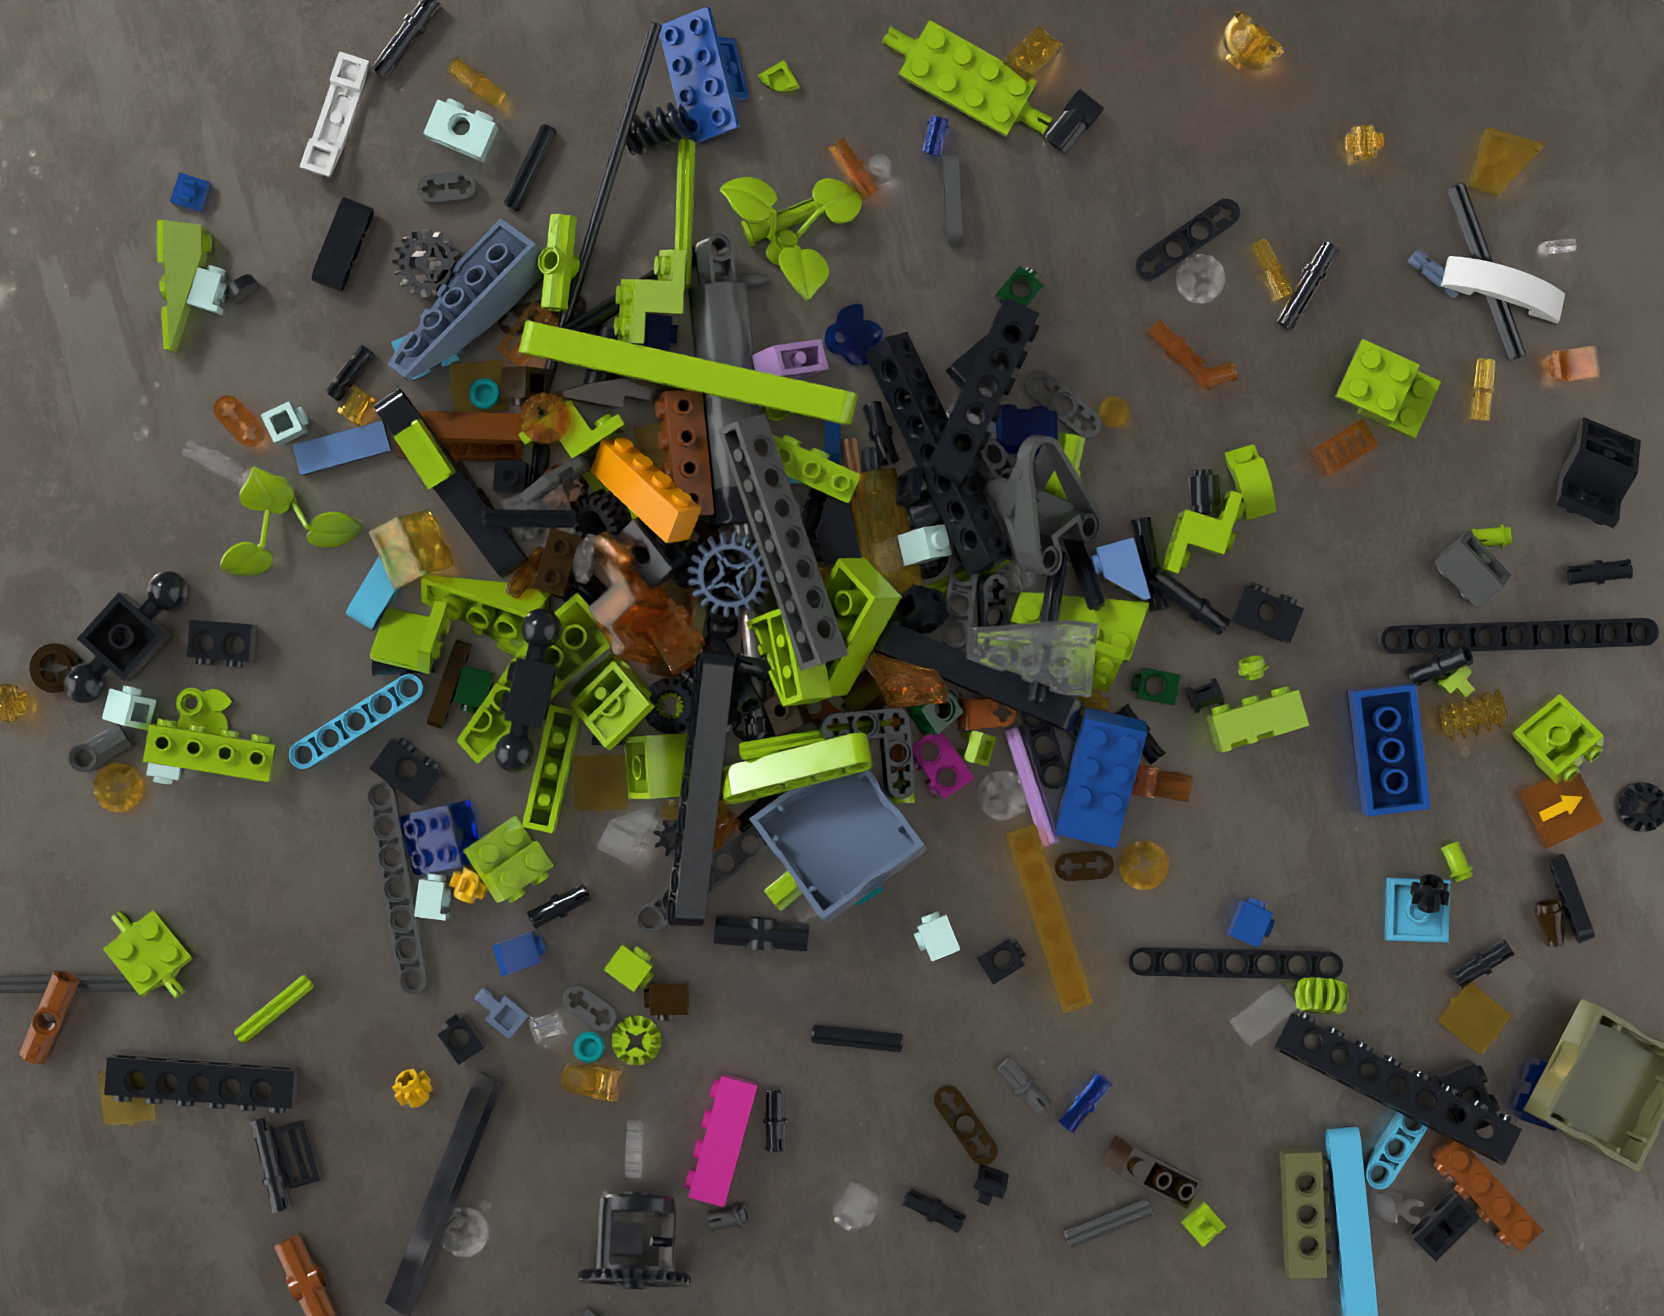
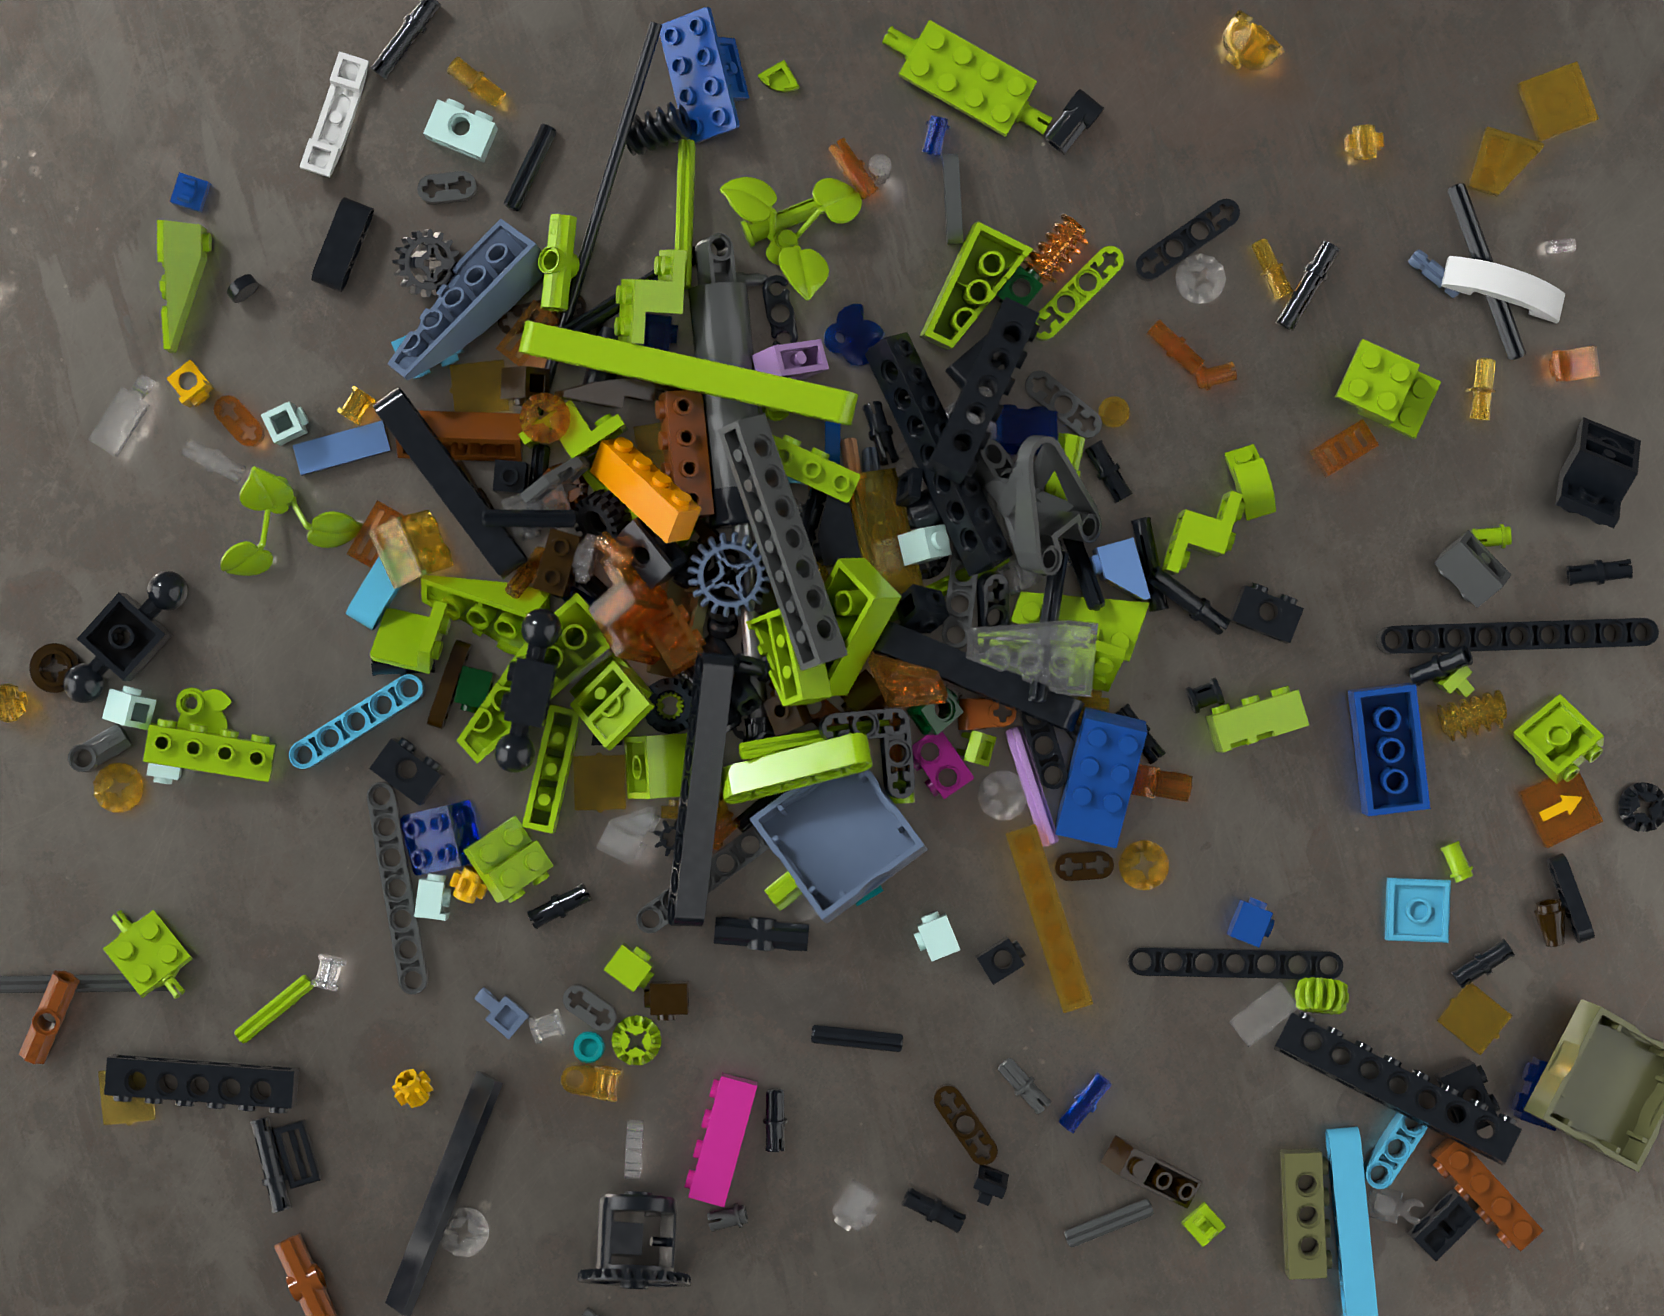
(122, 416): none -> clear plate
(197, 393): none -> yellow bracket
(208, 289): light aqua brick -> none
(222, 635): black brick -> none
(328, 972): none -> clear bush
(349, 372): black axle -> none
(352, 552): none -> clear orange tile
(424, 454): lime panel -> none
(461, 1052): black brick -> none
(484, 393): teal tile -> none
(519, 952): blue slope -> none
(783, 299): none -> black piece
(975, 278): none -> lime wedge
(1033, 54): clear yellow plate -> none
(1057, 248): none -> clear orange piece
(1078, 295): none -> lime beam
(1108, 471): none -> black pin
(1169, 686): dark green brick -> none
(1204, 491): black brick -> none
(1252, 667): lime plate -> none
(1430, 893): black gear -> none
(1557, 101): none -> clear yellow tile

